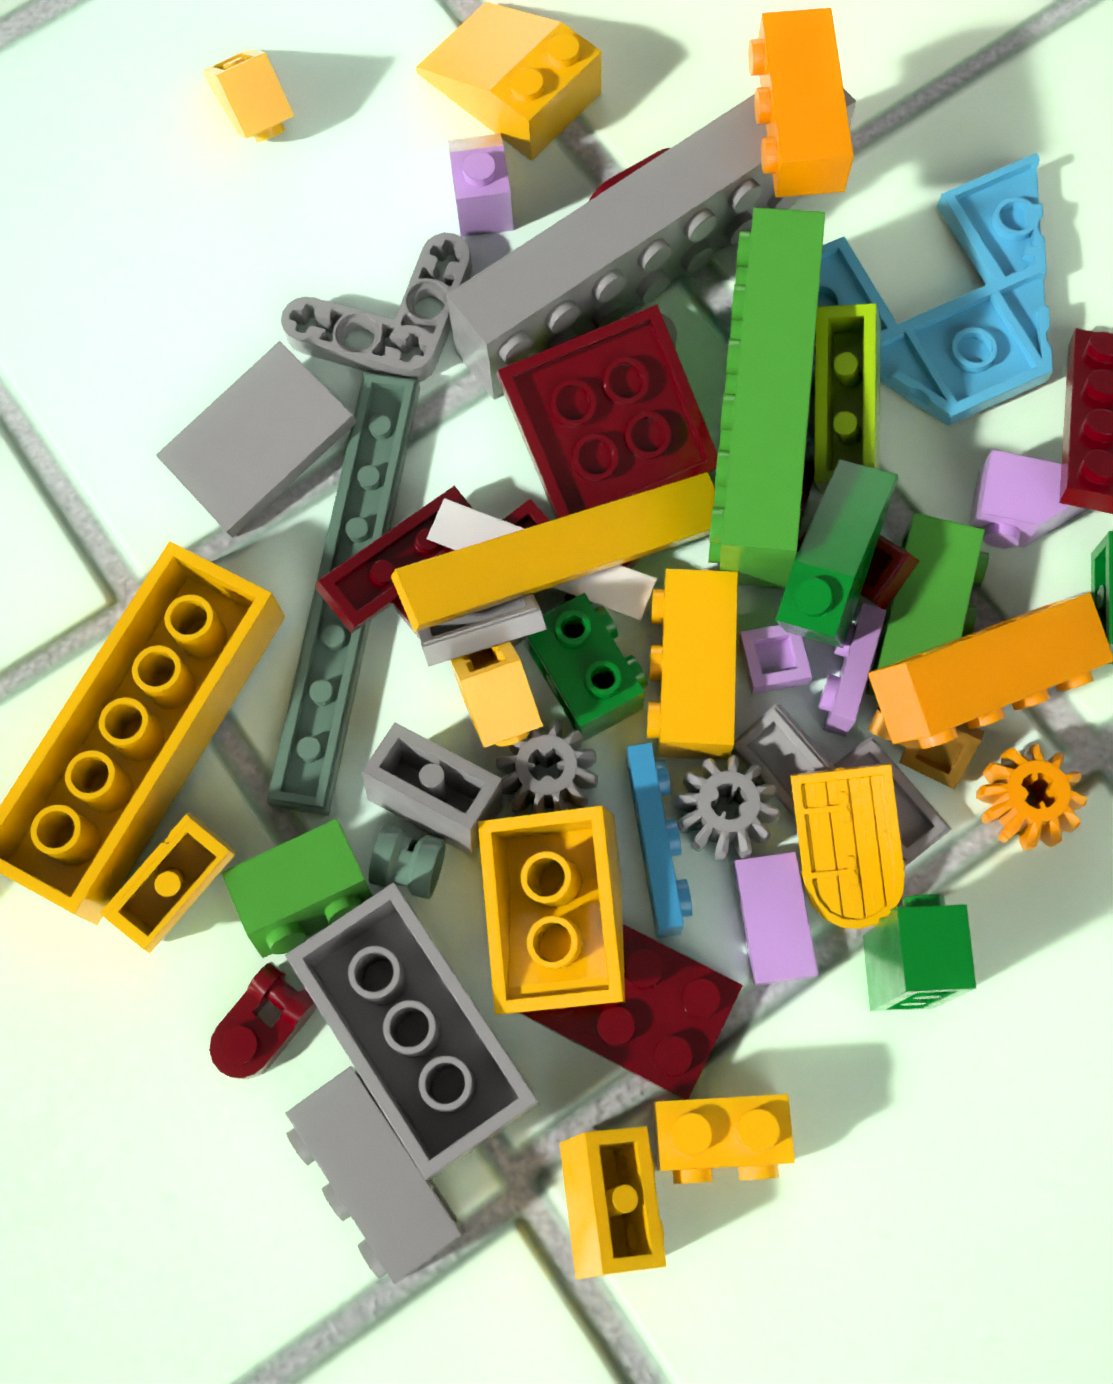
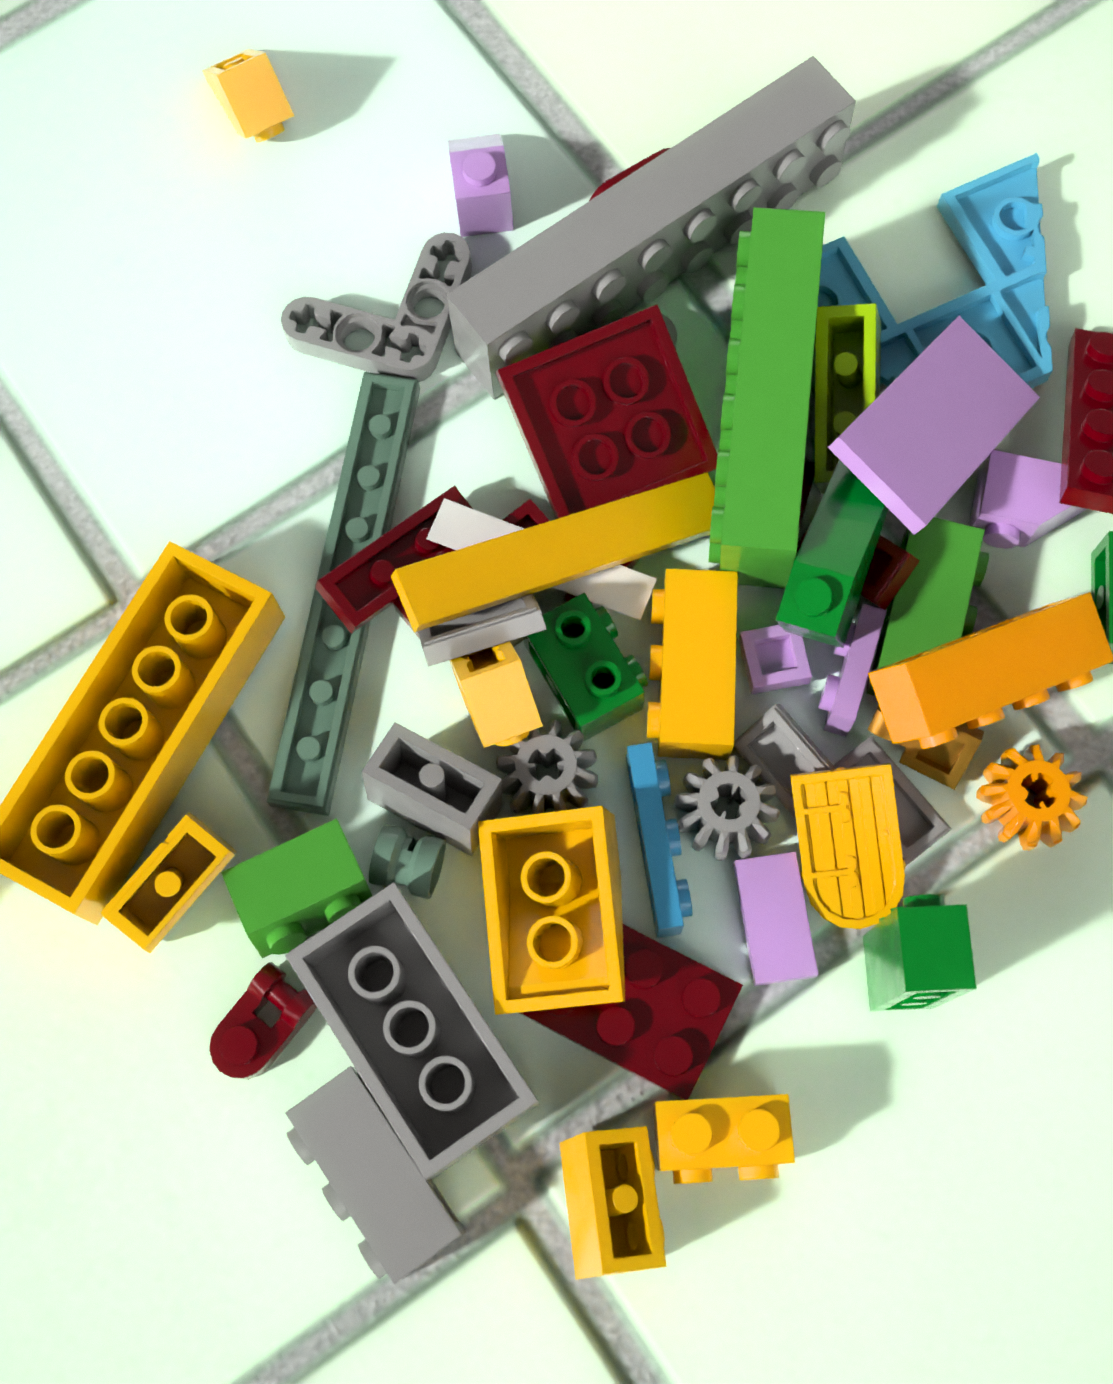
(256, 438): light grey tile -> none
(516, 74): yellow slope -> none
(801, 103): light orange brick -> none
(934, 425): none -> lavender tile

